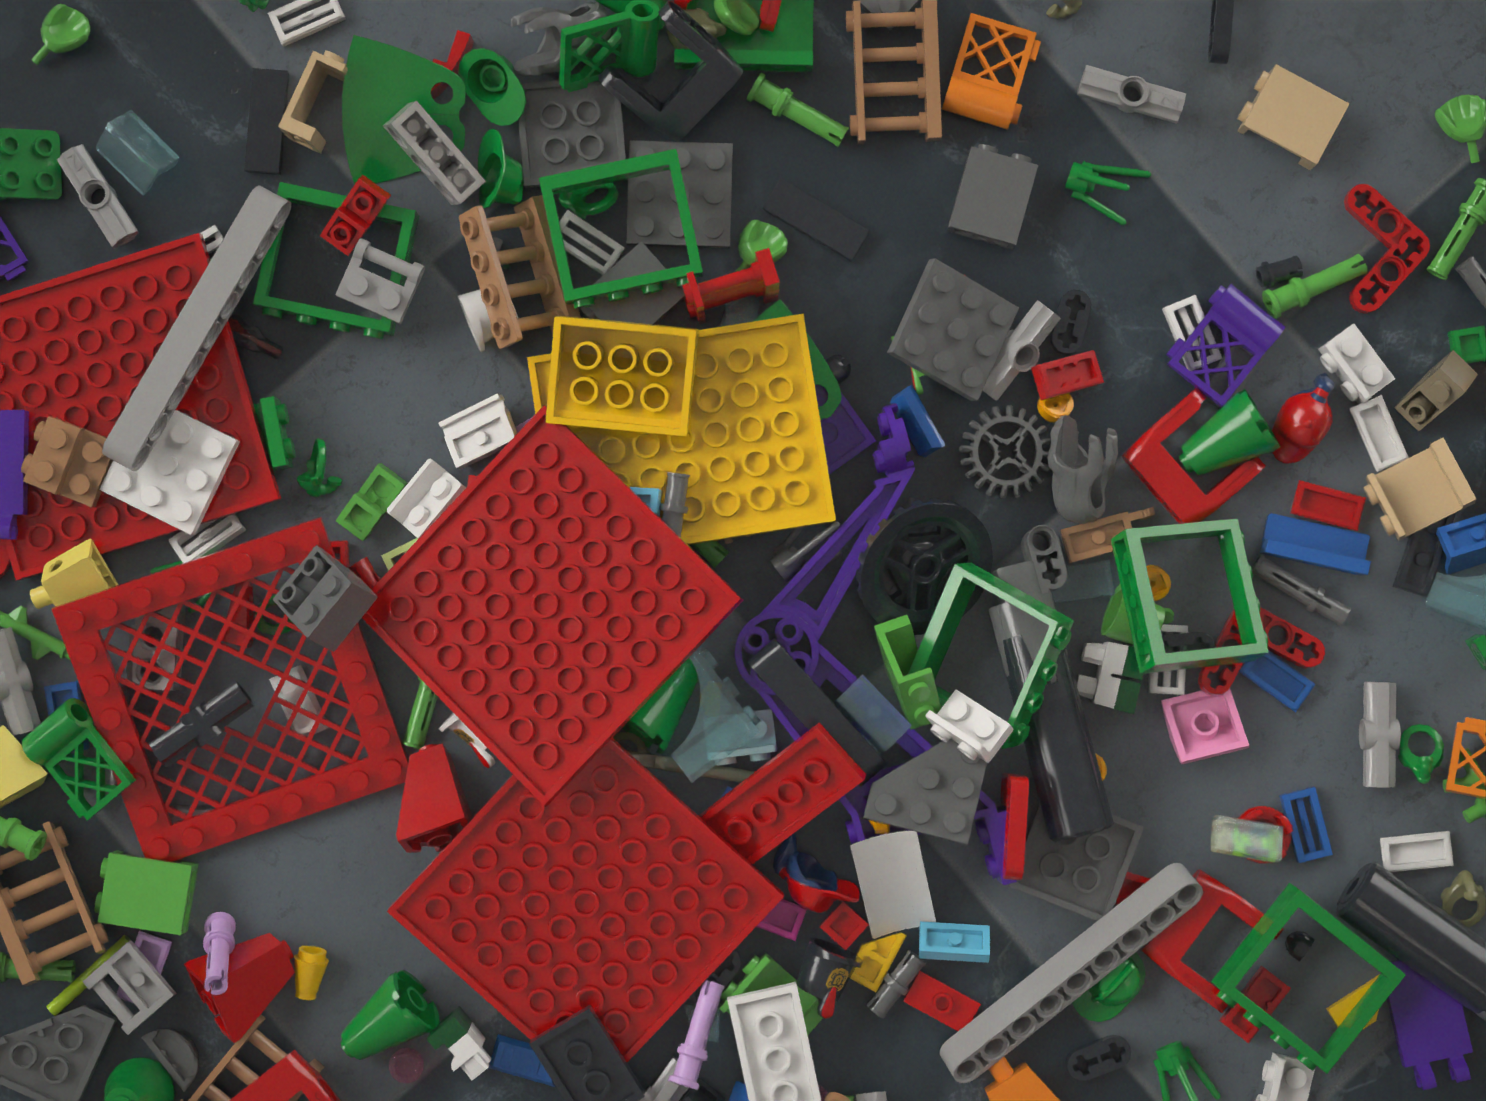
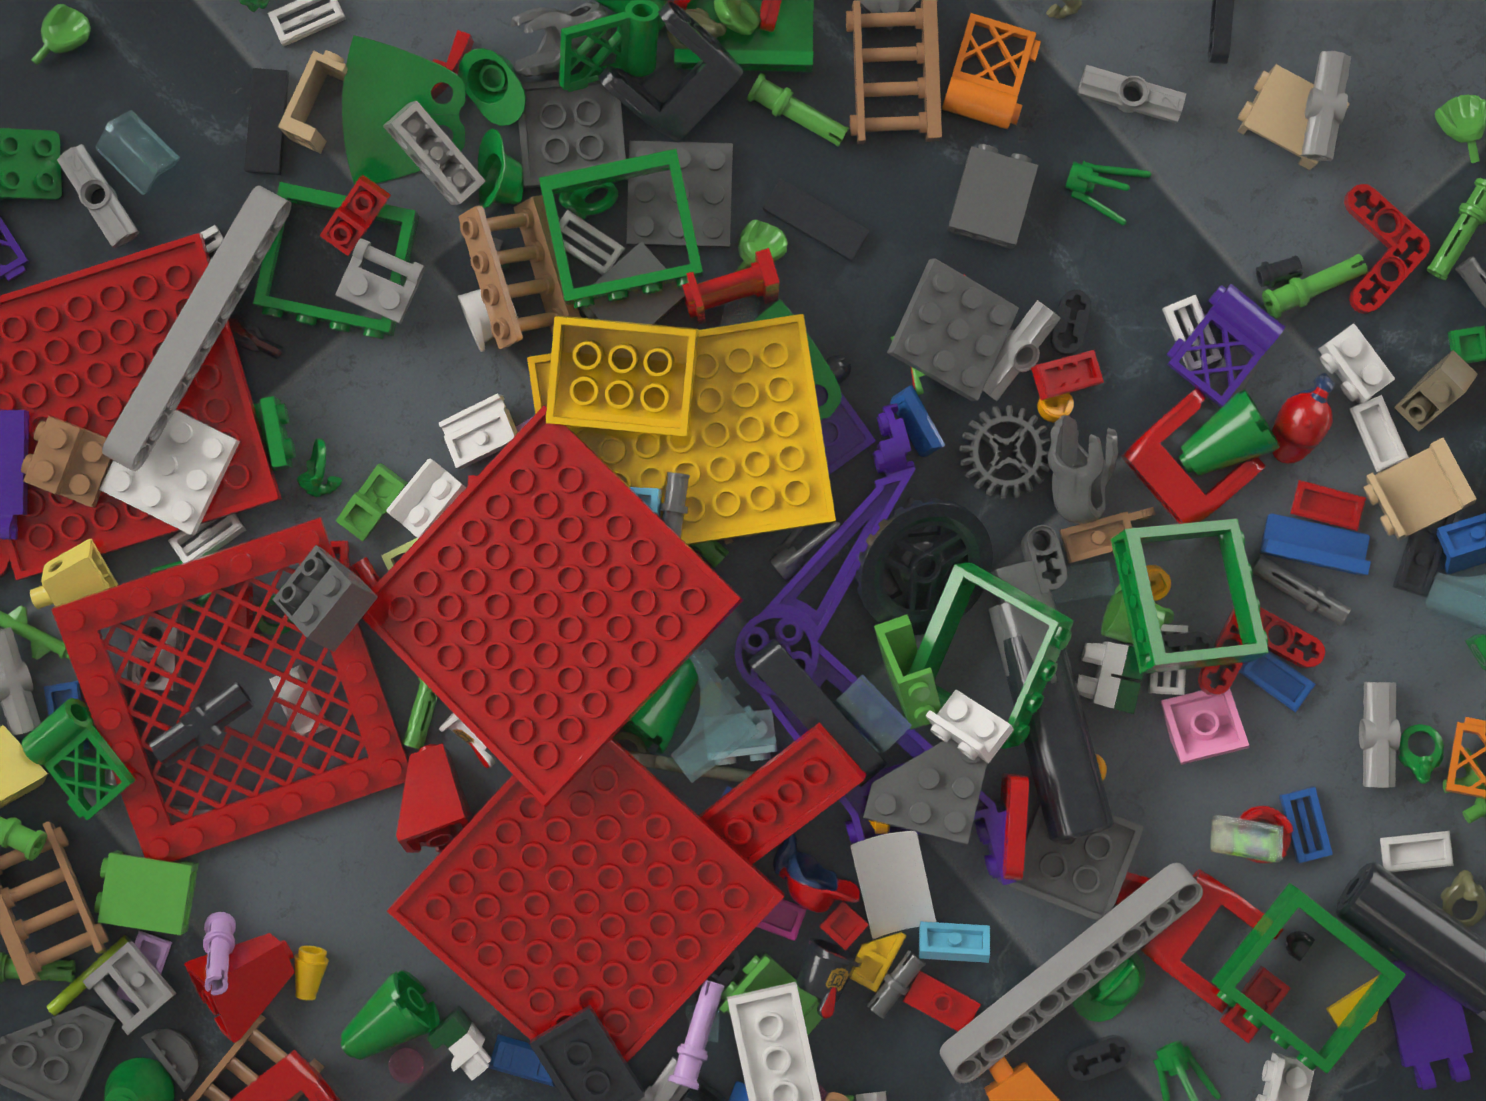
(1326, 106): none -> light grey piece

